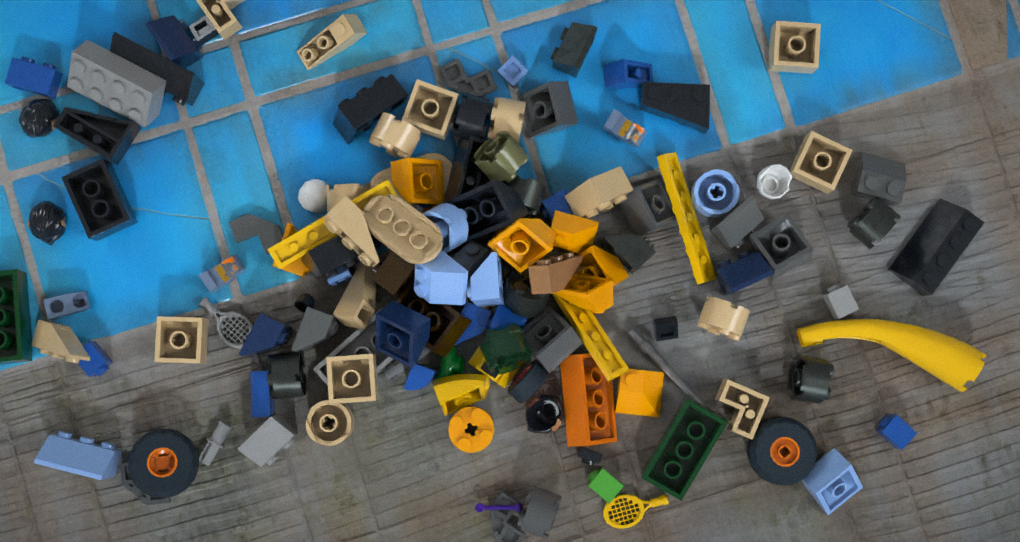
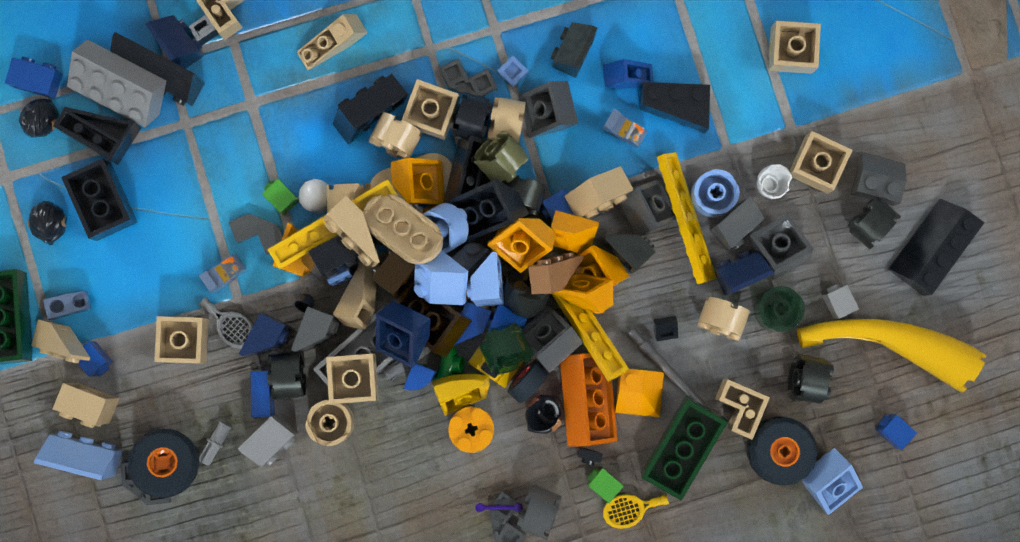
(85, 404): none -> tan brick
(280, 196): none -> bright green brick
(780, 296): none -> clear green brick

